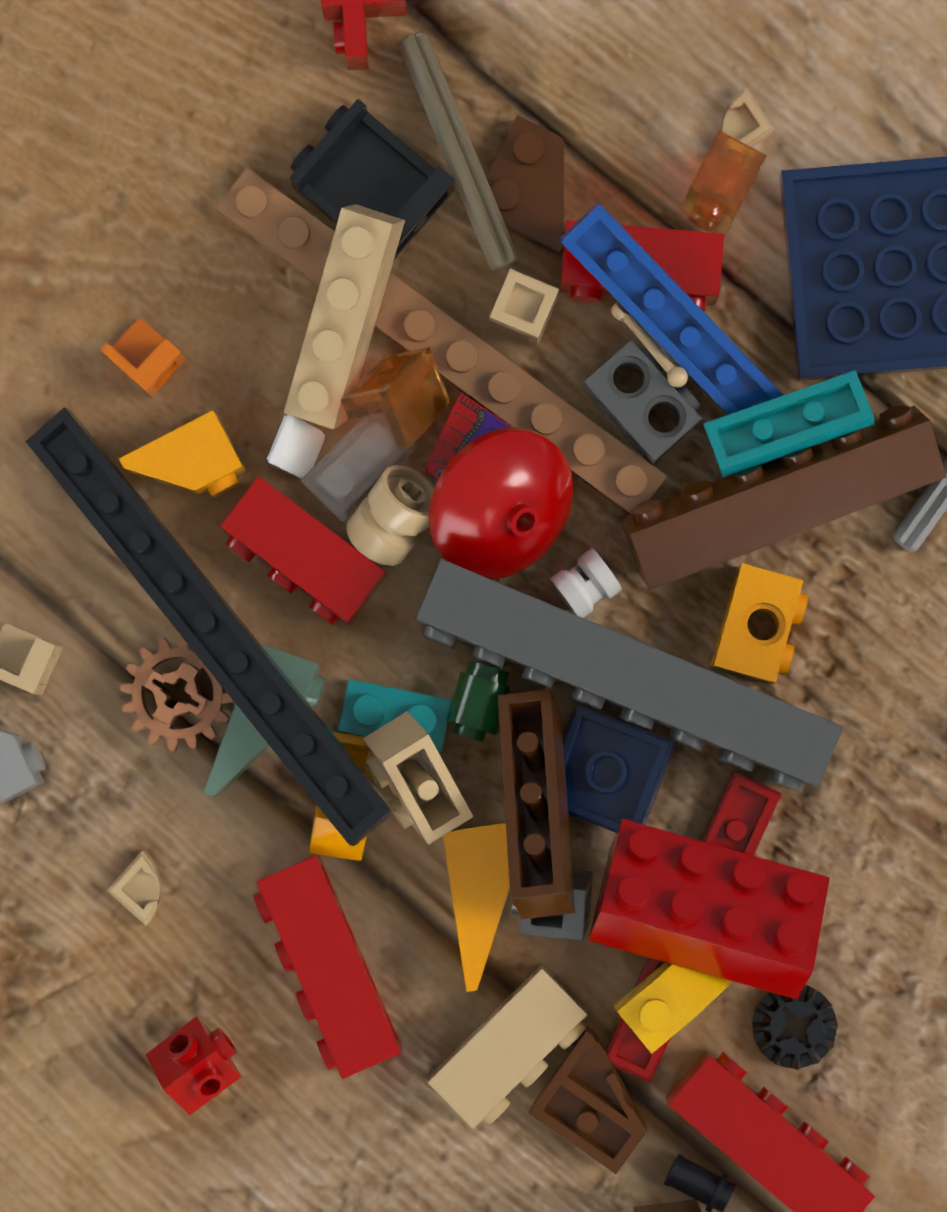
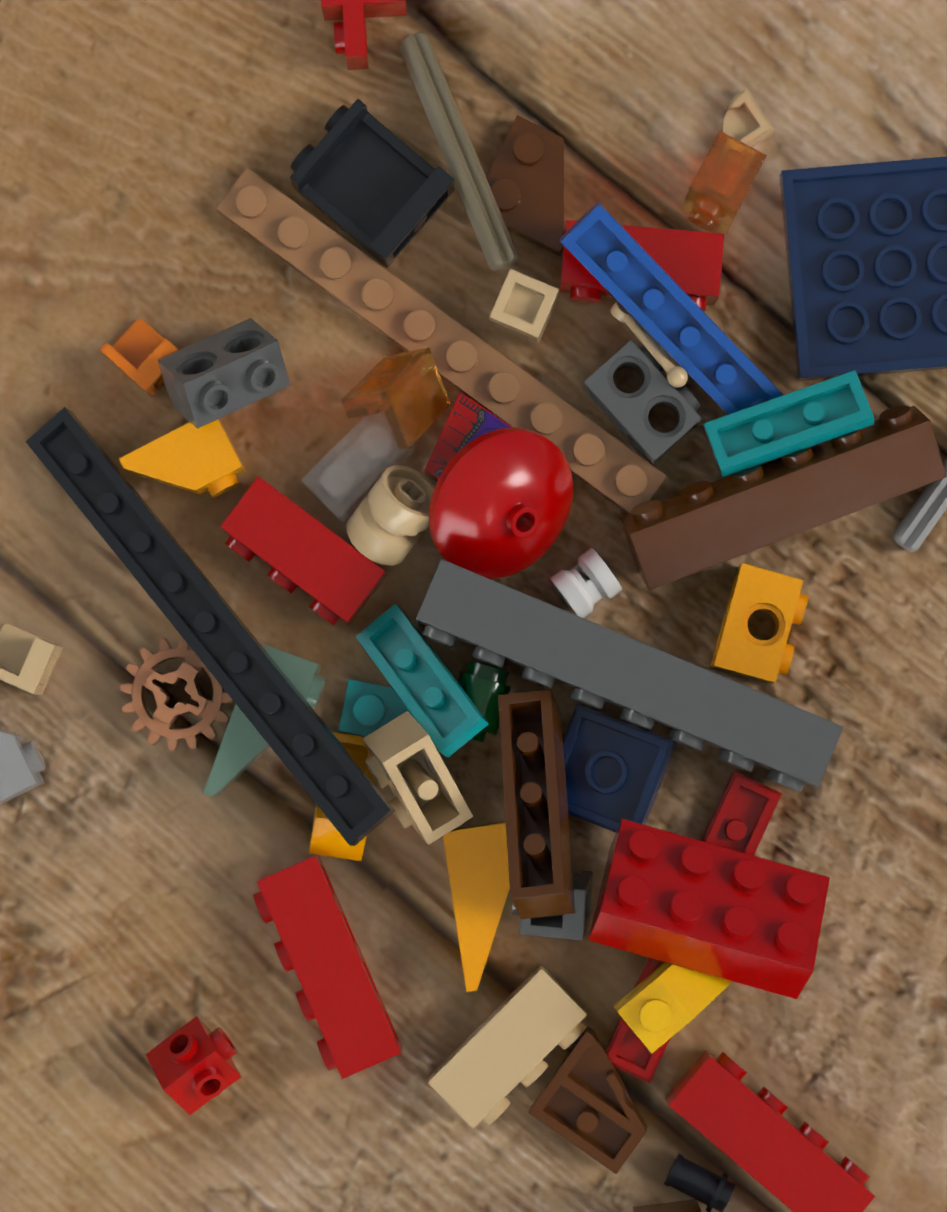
(139, 888): tan tile -> none
(224, 372): none -> dark grey brick
(295, 447): white slope -> none
(344, 314): tan brick -> none
(422, 680): none -> teal plate
(789, 1052): black gear -> none

